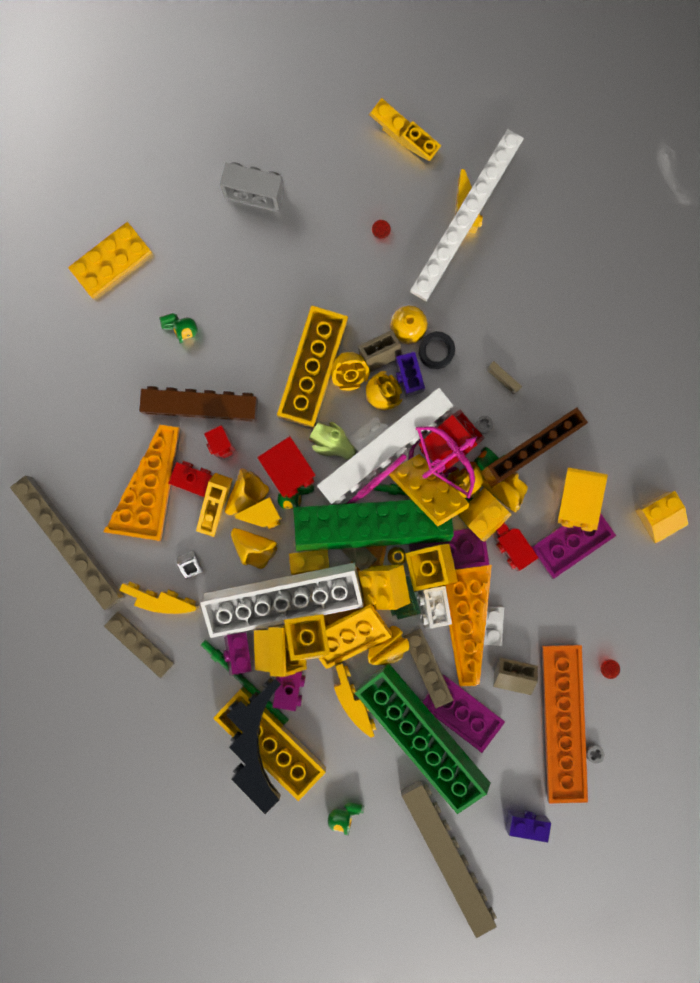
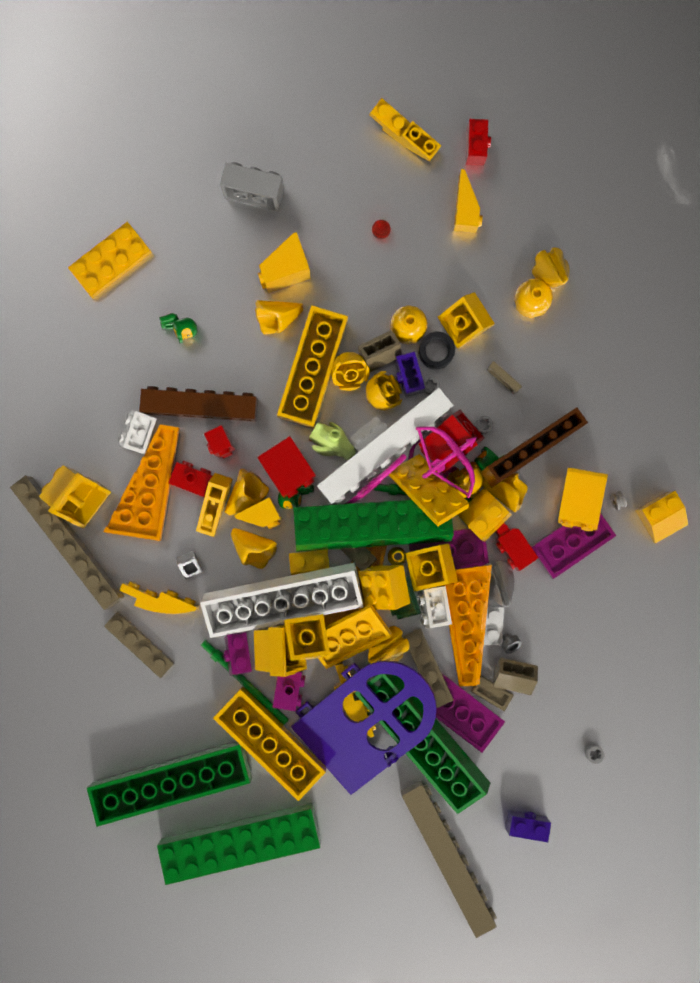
(73, 496): none -> yellow piece
(137, 431): none -> white bracket
(169, 783): none -> green brick
(238, 843): none -> green brick
(252, 776): black arch -> none
(276, 315): none -> yellow hat
(284, 266): none -> yellow slope
(341, 819): green piece -> none
(344, 743): none -> dark purple door
(434, 381): none -> light grey bush
(466, 215): white plate -> none
(466, 319): none -> yellow slope
(477, 142): none -> red brick
(493, 695): none -> dark tan tile
(501, 583): none -> light grey hat
(510, 643): none -> dark grey tile
(533, 298): none -> yellow cylinder
(551, 267): none -> yellow hat
(564, 724): orange plate -> none
(610, 669): clear red plate -> none
(618, 500): none -> light grey bush

